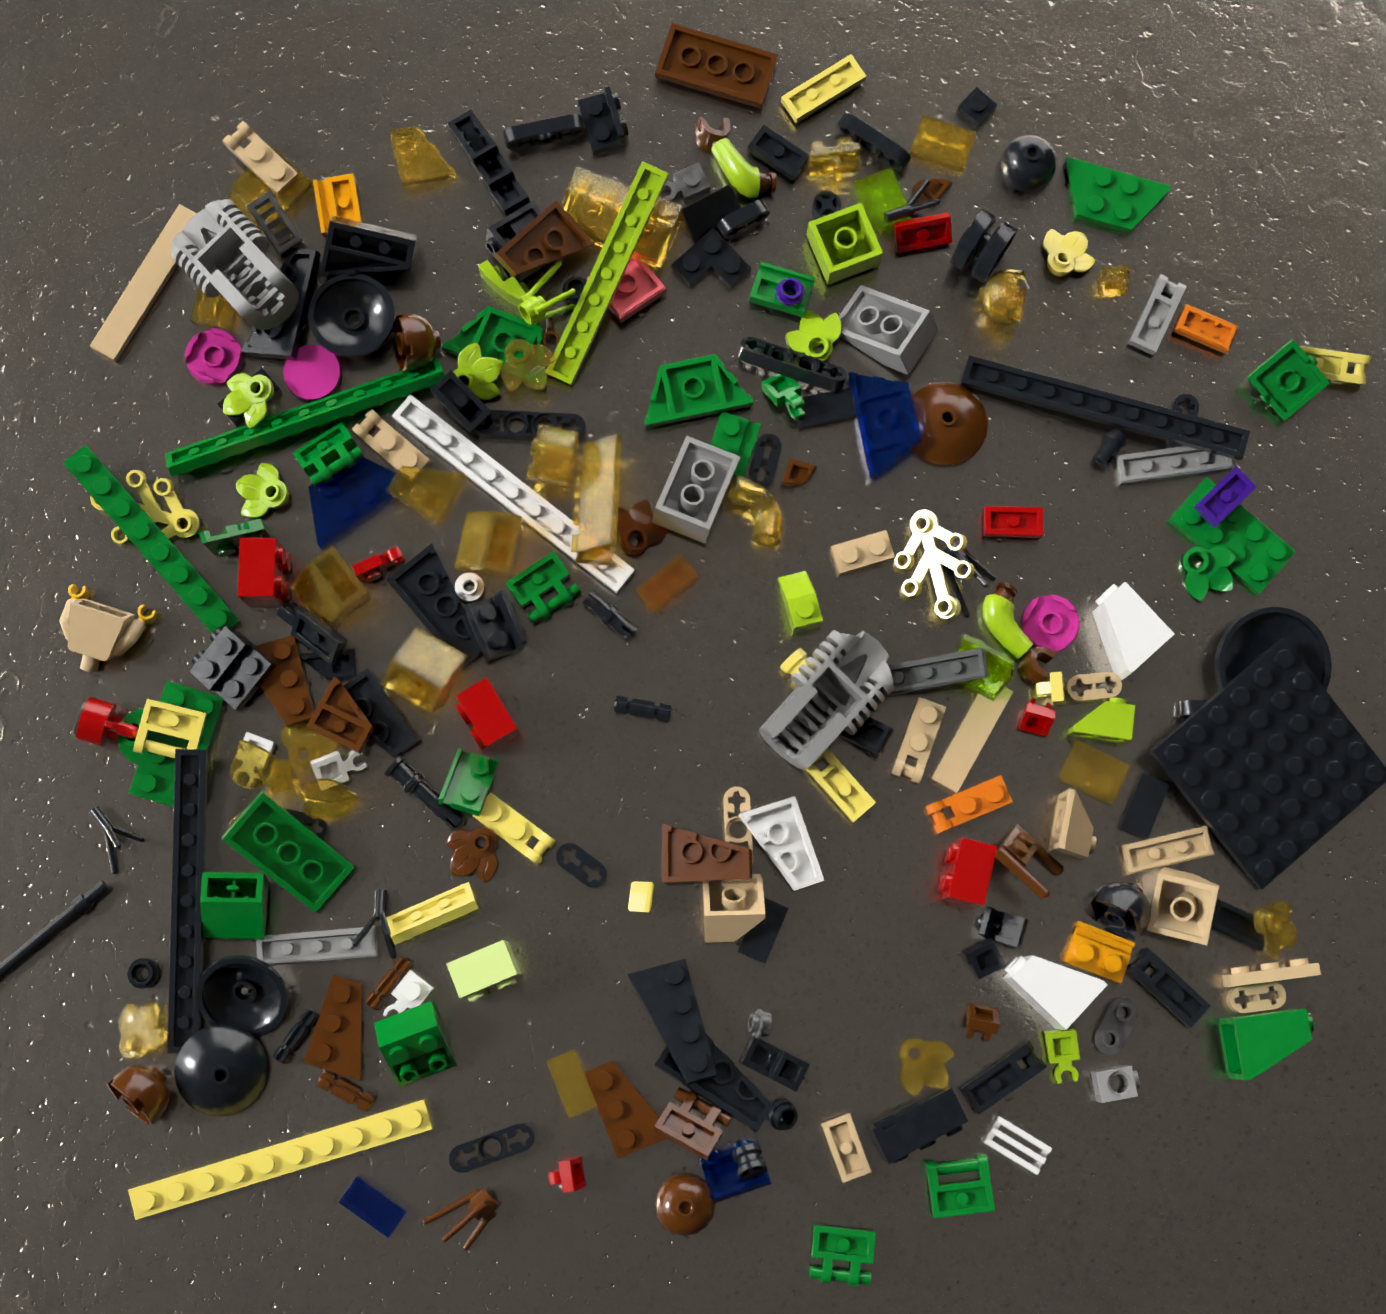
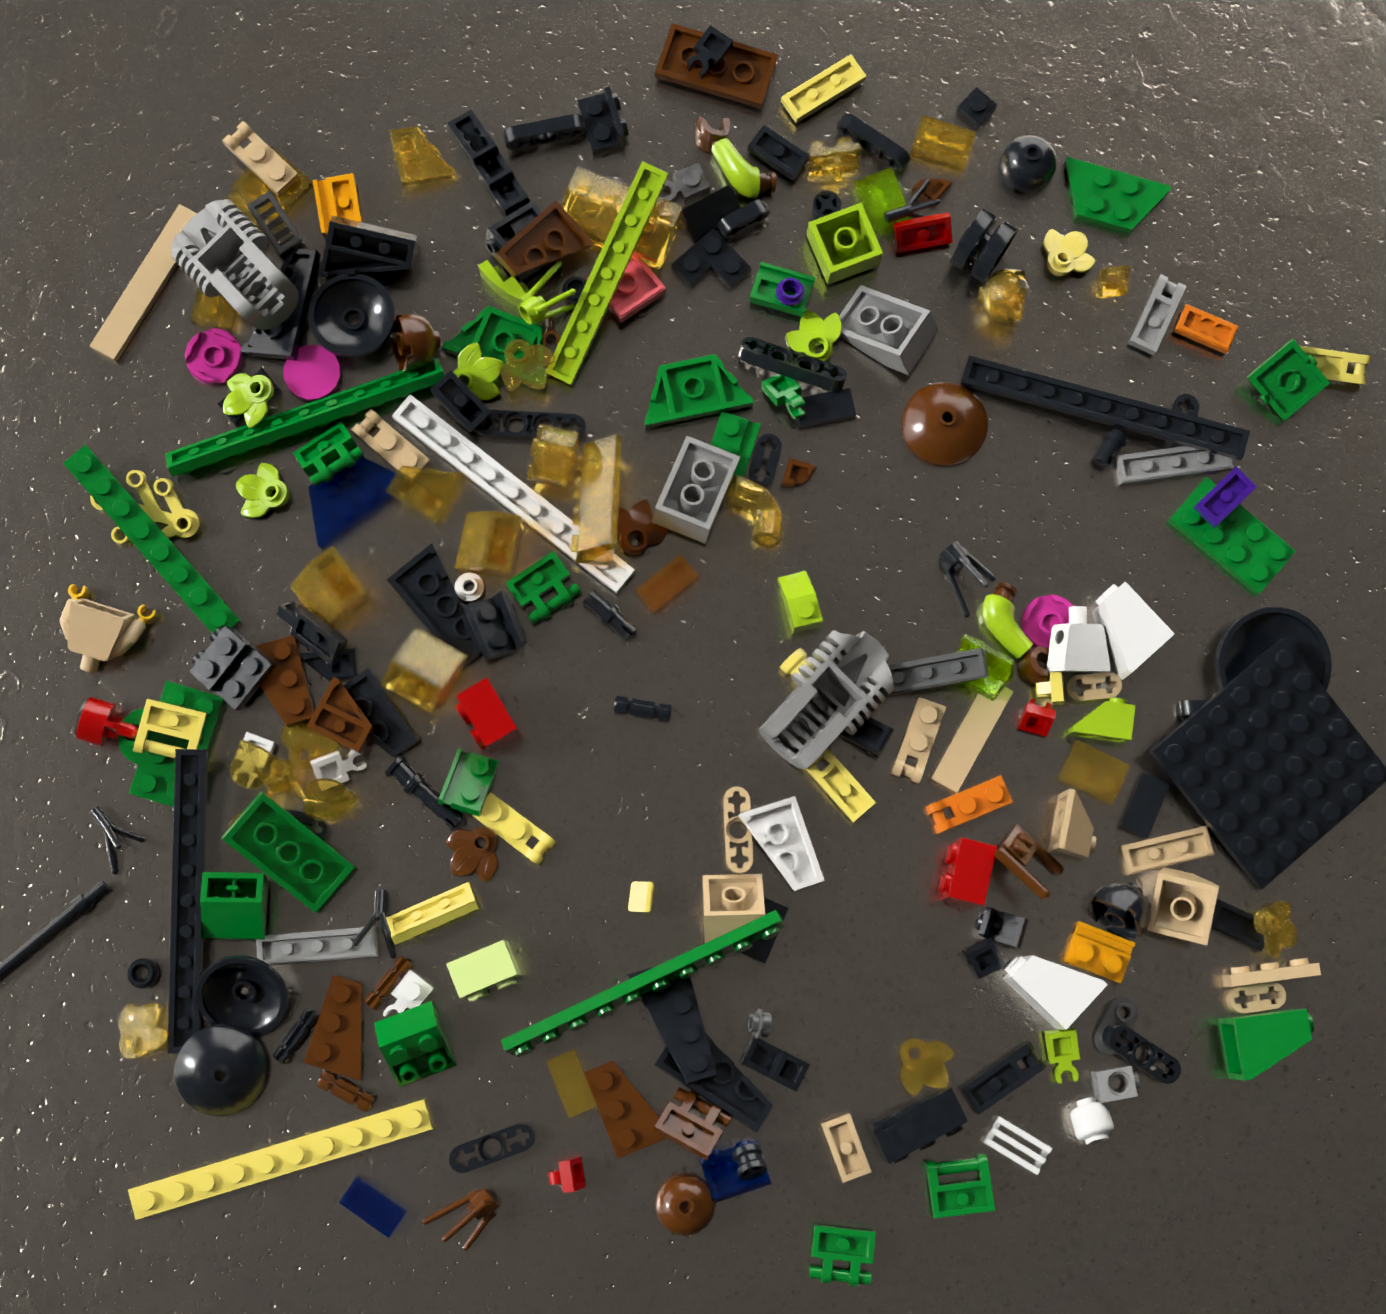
(141, 1091): reddish brown cylinder -> none
(227, 542): green wing -> none
(263, 573): red brick -> none
(372, 567): red plate -> none
(586, 859): black beam -> none
(653, 979): none -> green plate
(702, 859): reddish brown wing -> none
(710, 49): none -> black plate
(782, 1115): black plate -> none
(862, 552): tan plate -> none
(885, 420): clear blue wing -> none
(933, 559): plant -> none
(982, 1019): reddish brown tile -> none
(1013, 522): red plate -> none
(1078, 645): none -> white torso
(1092, 1121): none -> white head
(1154, 1053): none -> black beam
(1169, 988): black plate -> none
(1211, 573): green plate -> none

